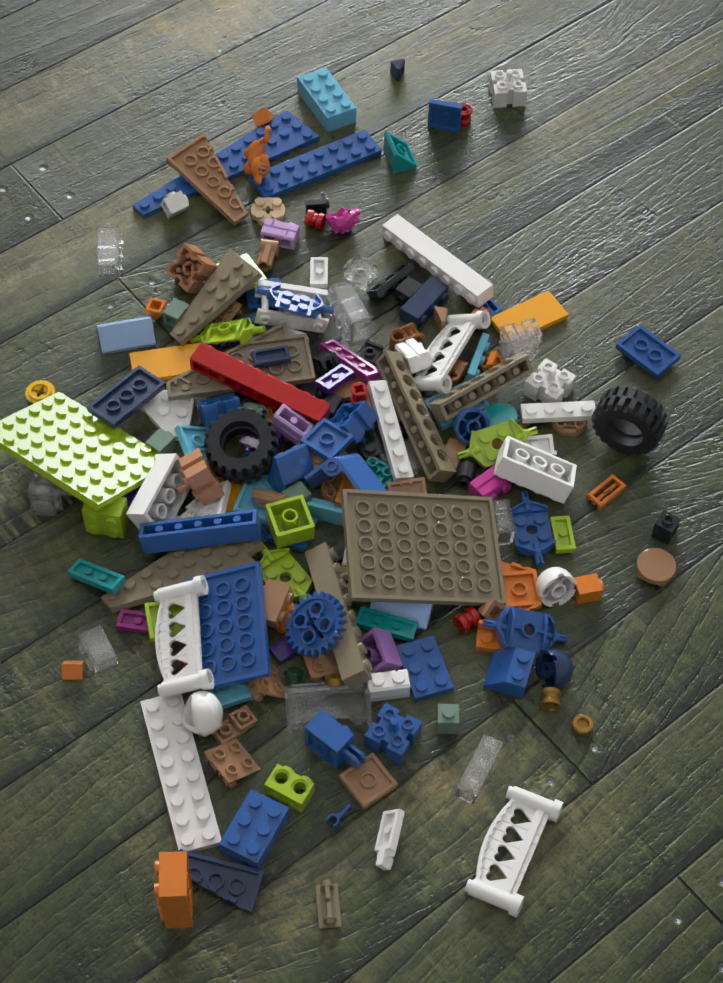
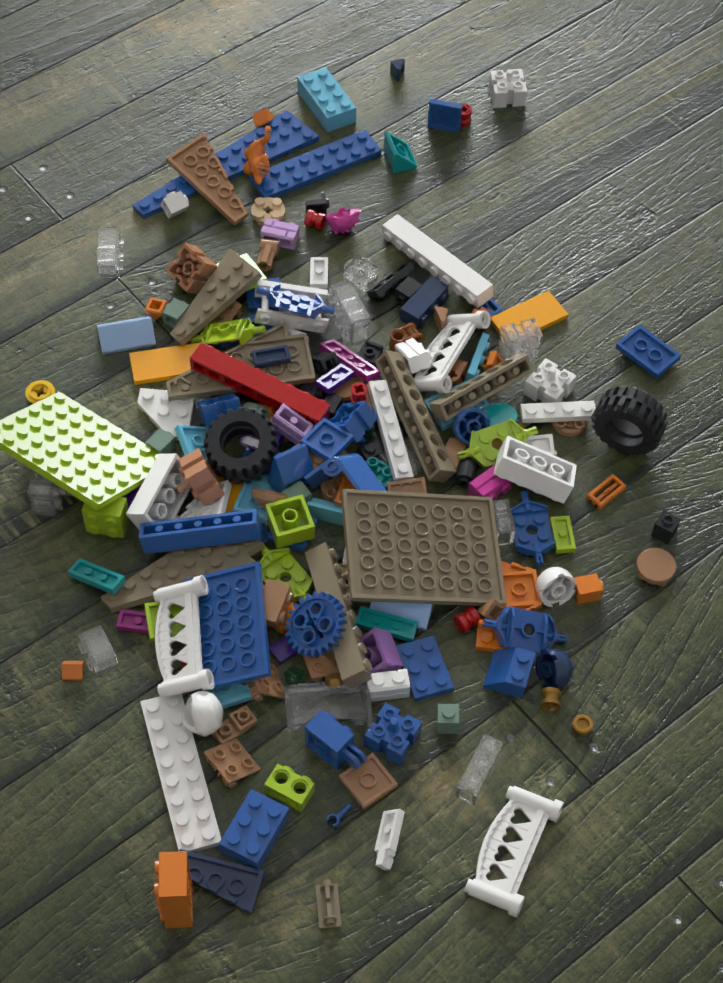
(126, 397): dark blue plate -> none

